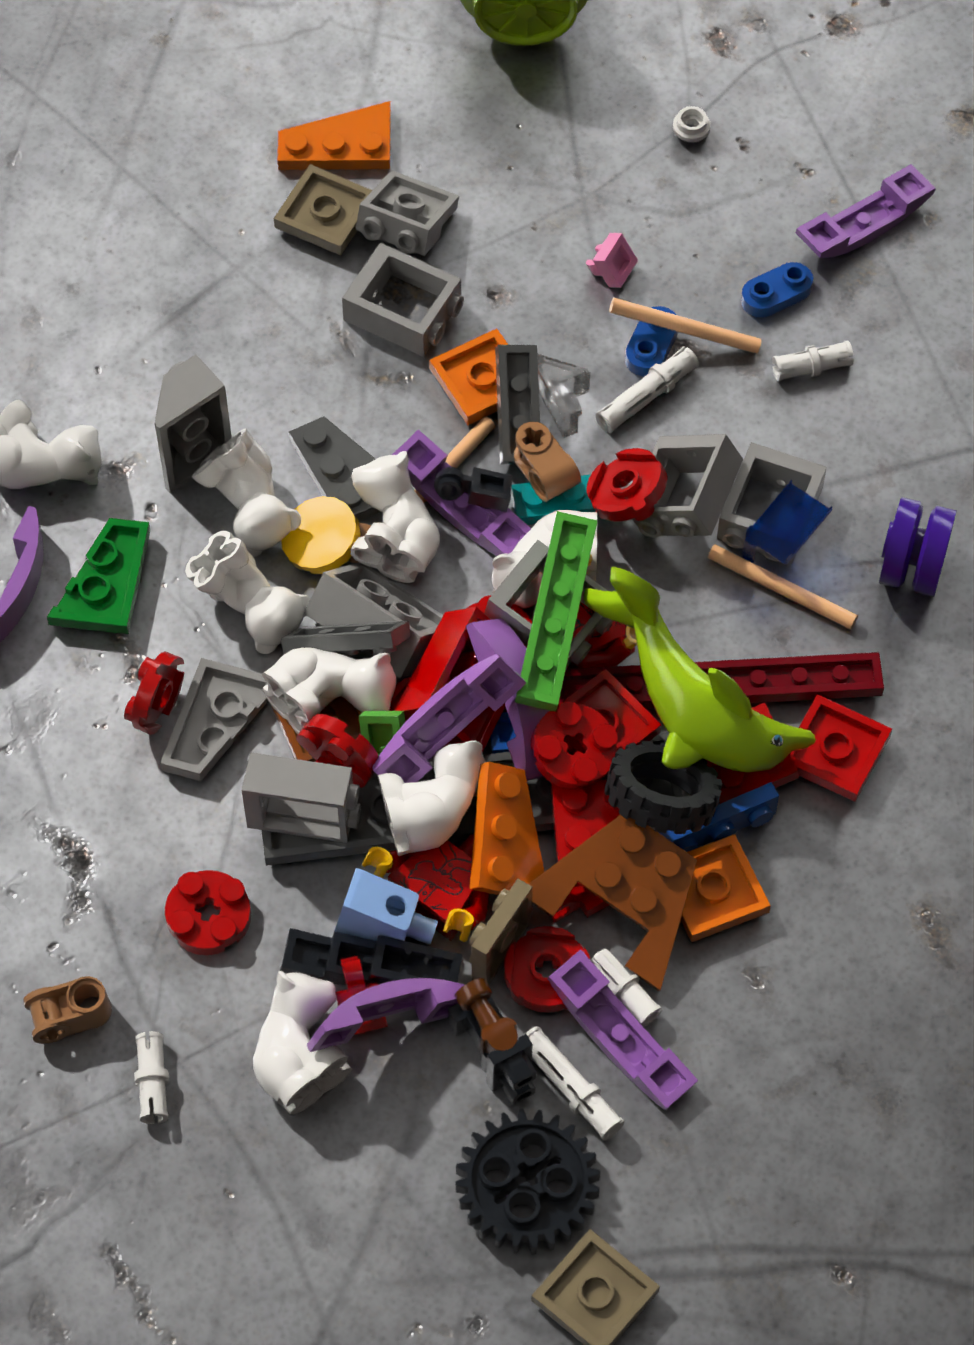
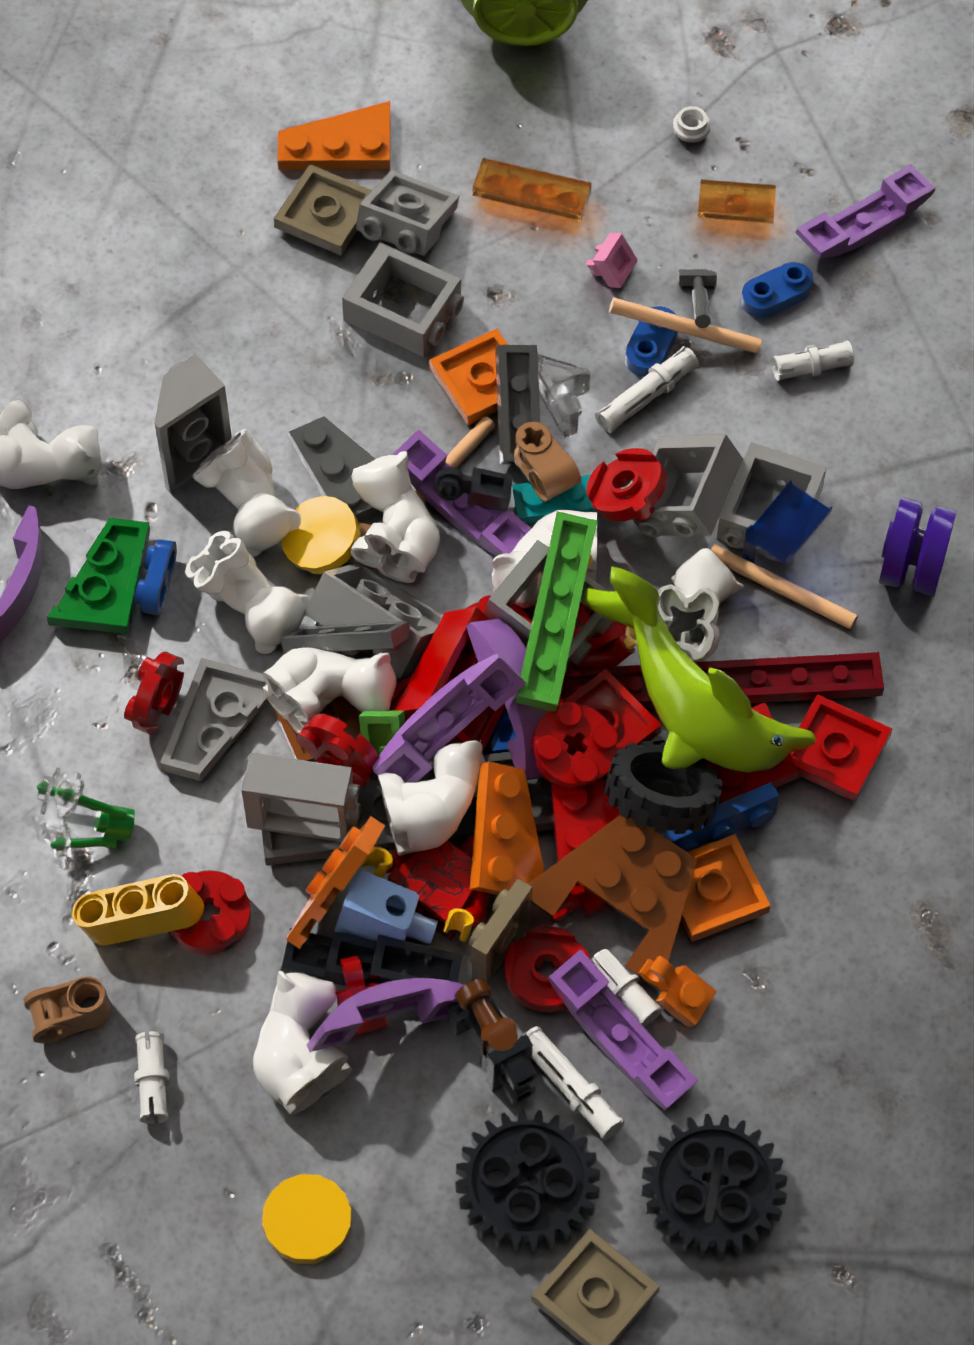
(111, 820): none -> plant
(111, 913): none -> yellow beam
(160, 565): none -> blue plate
(306, 1219): none -> yellow tile
(339, 870): none -> orange wing
(532, 189): none -> clear orange plate
(682, 990): none -> orange plate
(693, 603): none -> white animal
(699, 279): none -> dark grey piece
(736, 201): none -> clear orange plate
(753, 1193): none -> black gear

